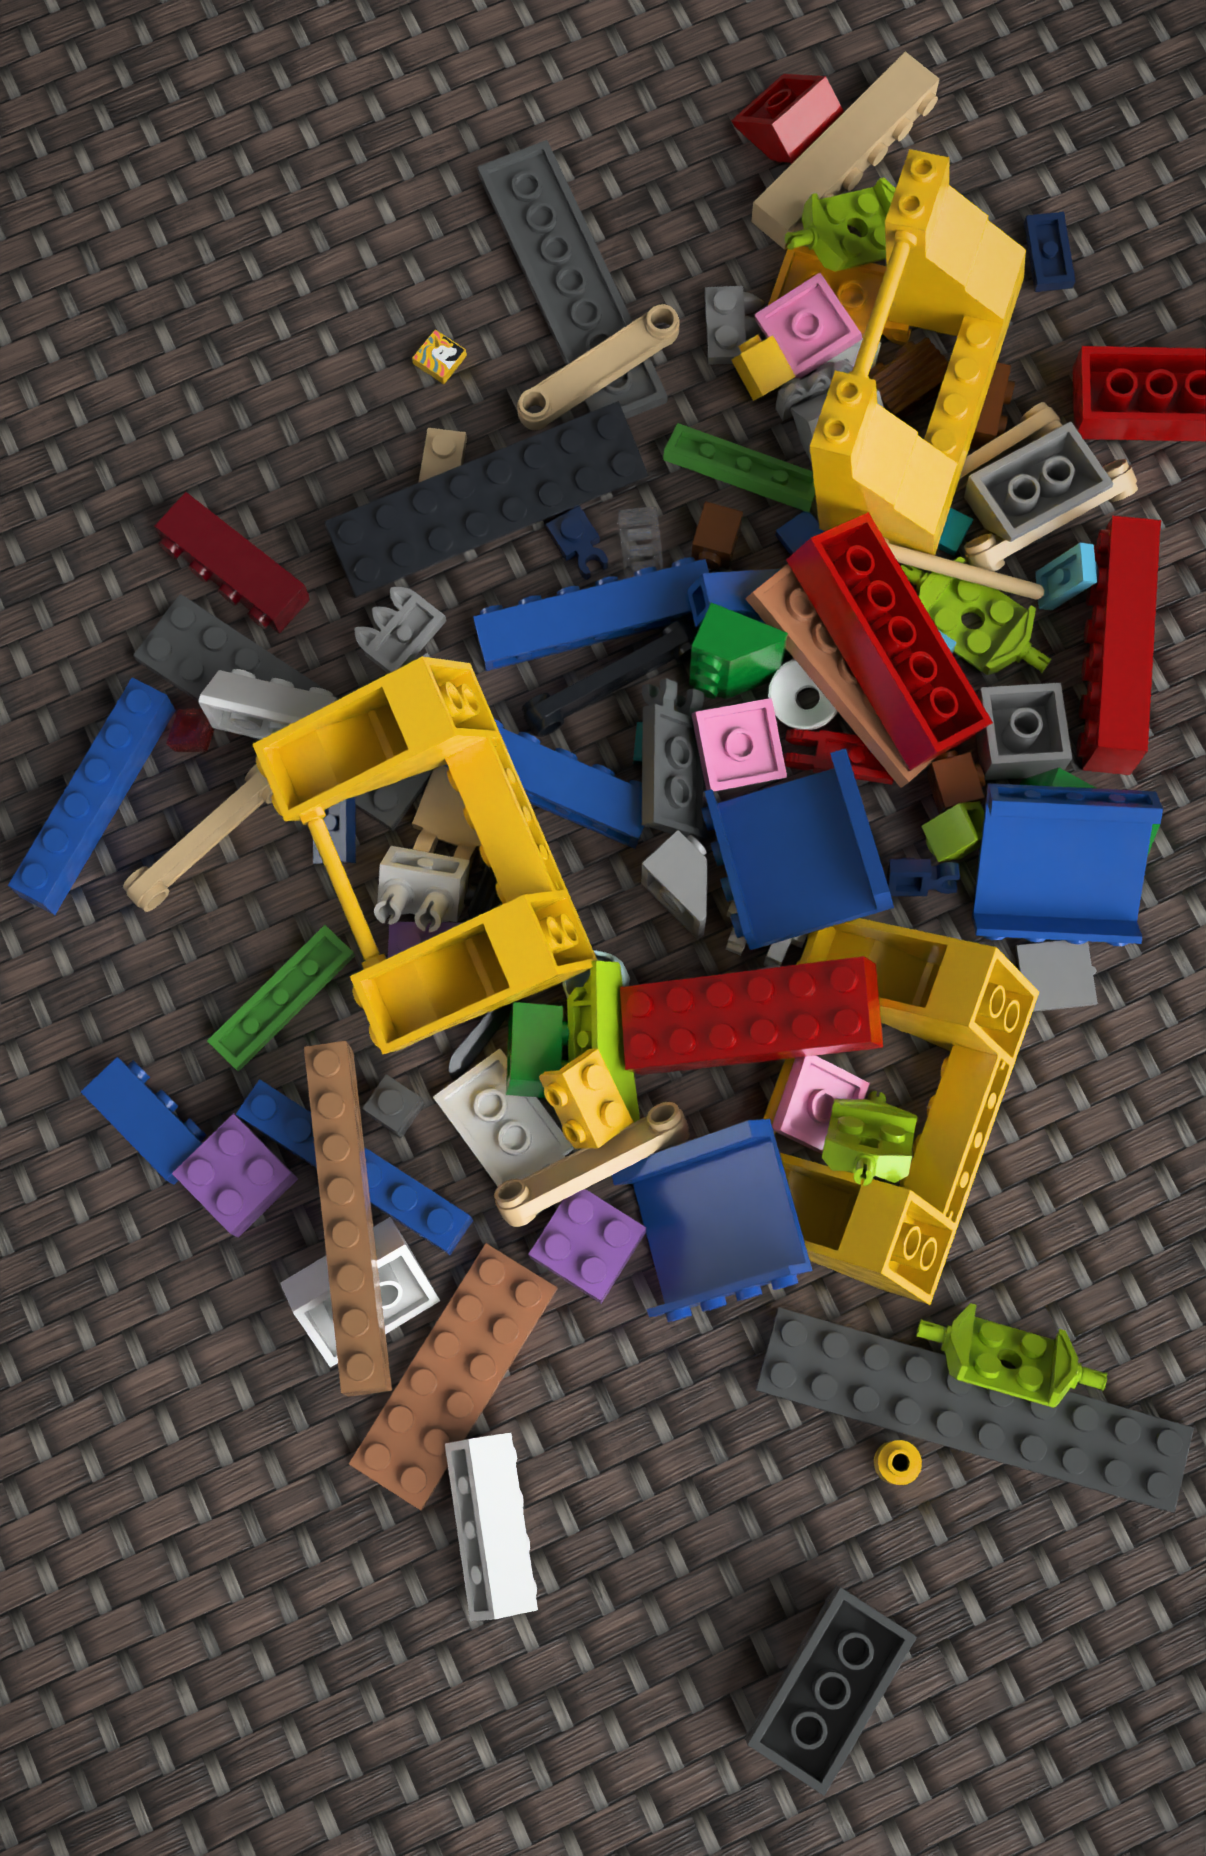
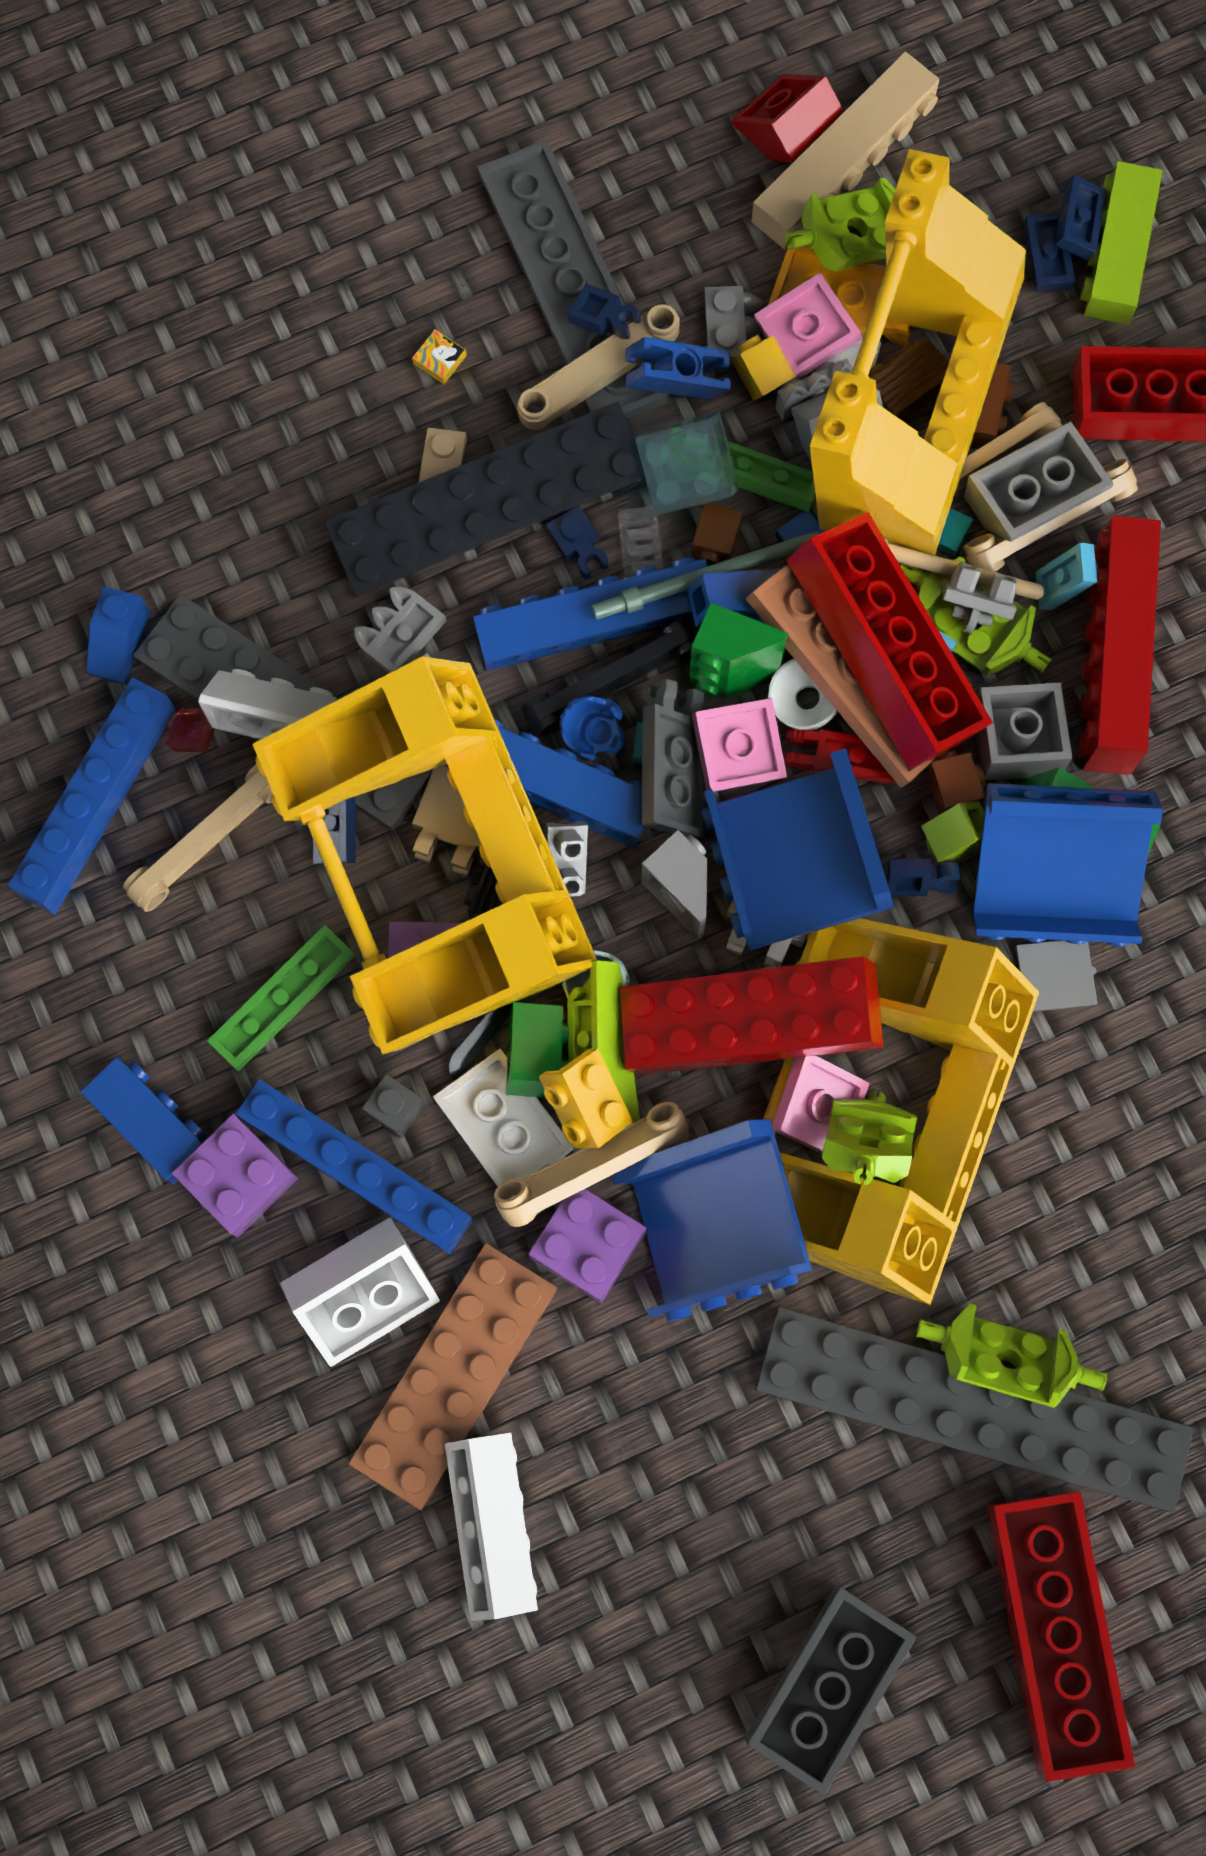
(115, 634): none -> blue slope
(231, 563): dark red brick -> none
(347, 1220): medium nougat brick -> none
(421, 885): white brick -> none
(569, 851): none -> light grey hips
(592, 727): none -> blue hair
(600, 309): none -> dark blue plate
(633, 599): none -> sand green bar
(666, 377): none -> blue piece
(687, 463): none -> clear light blue brick
(885, 1469): yellow brick -> none
(963, 591): none -> light grey hips
(1060, 1636): none -> red brick
(1080, 217): none -> dark blue plate
(1122, 243): none -> lime brick

